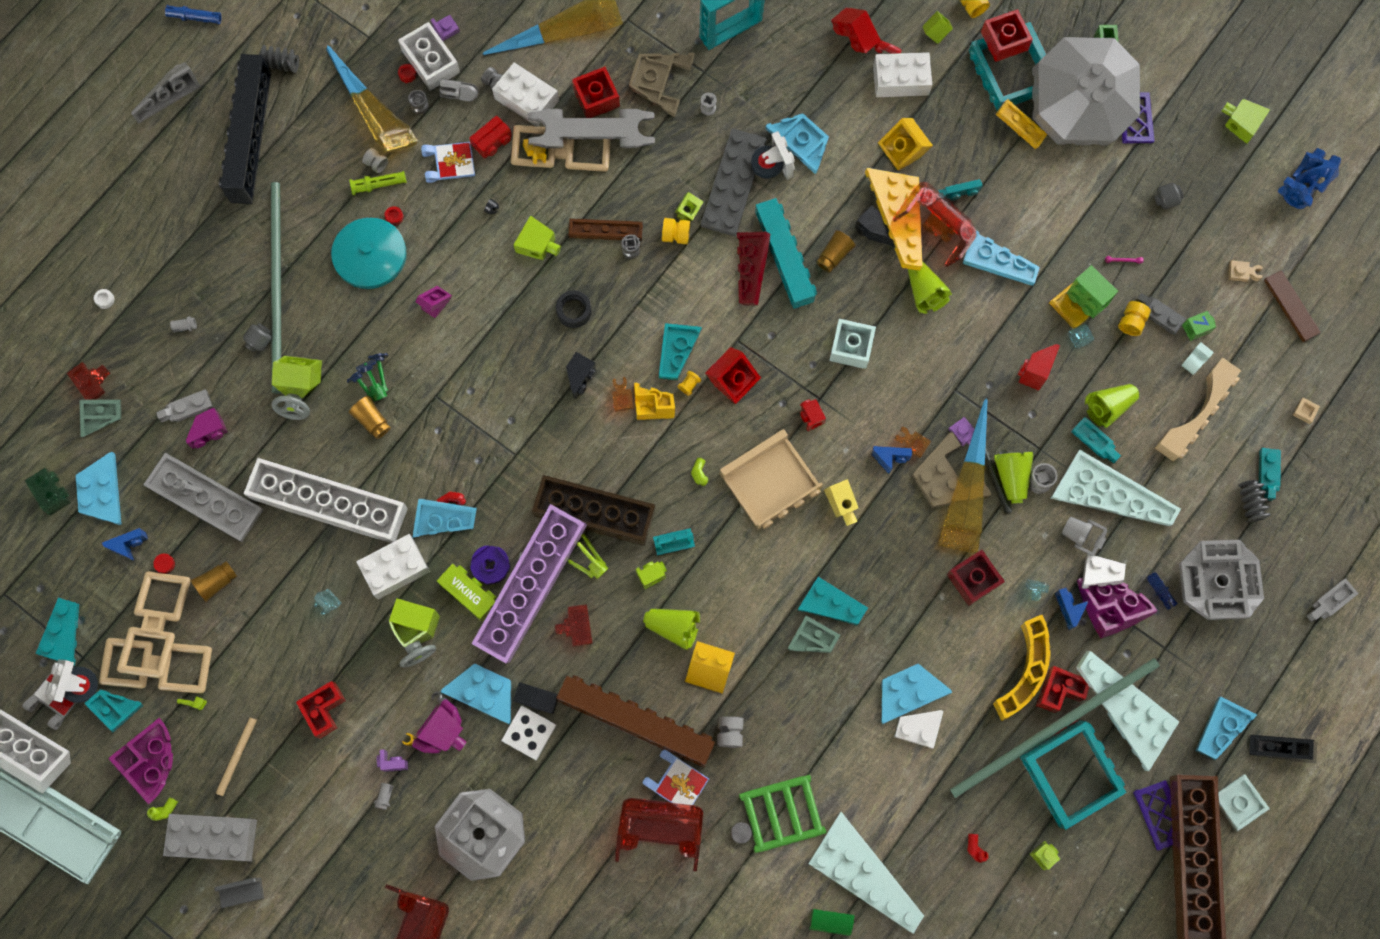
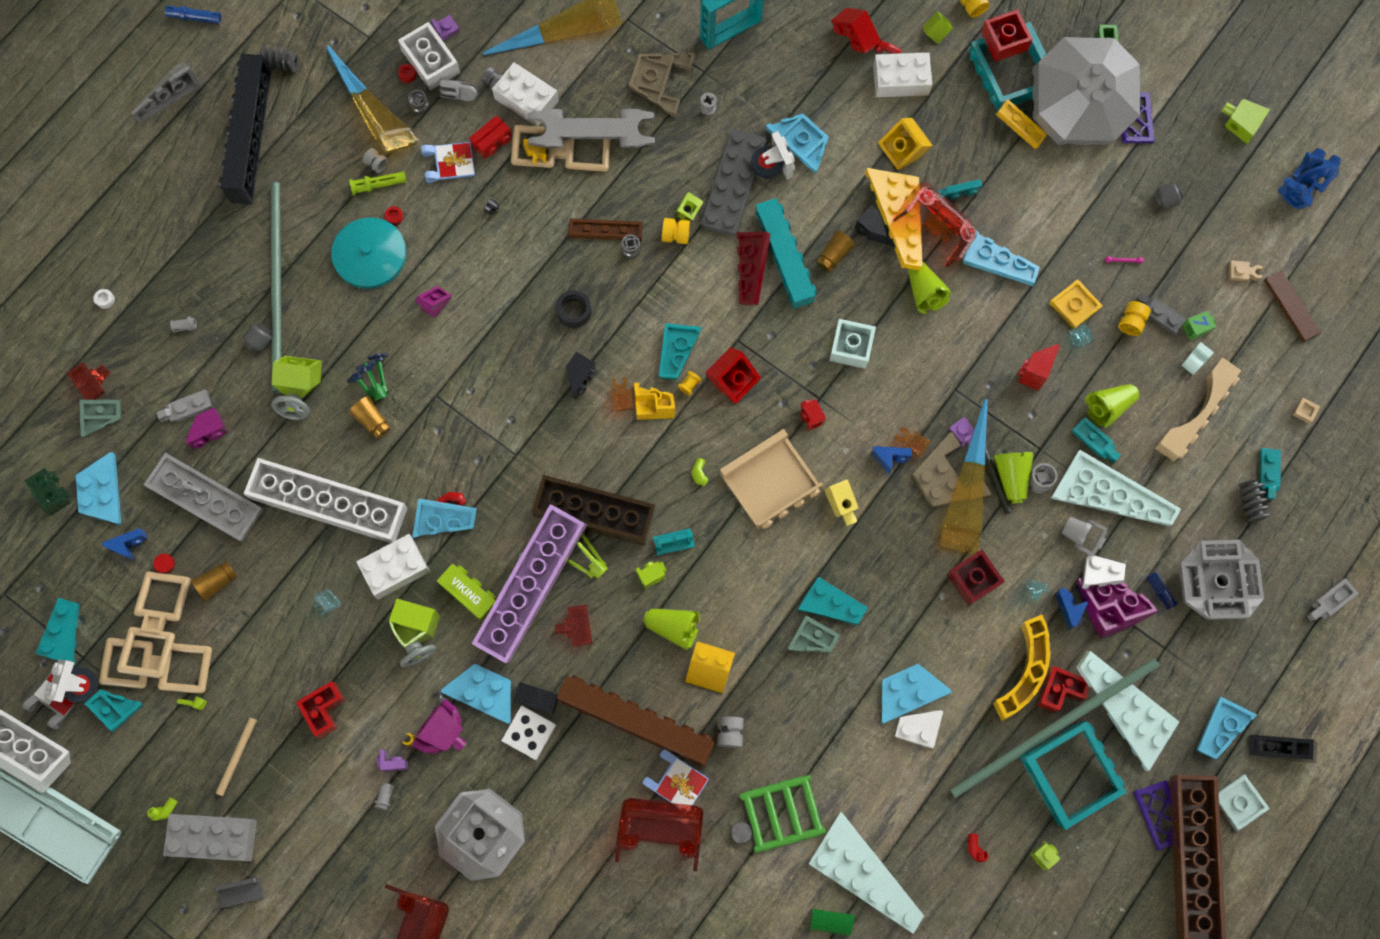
(146, 760): magenta brick -> none
(500, 569): dark purple plate -> none
(536, 240): lime torso -> none
(596, 92): red brick -> none
(1092, 292): bright green piece -> none

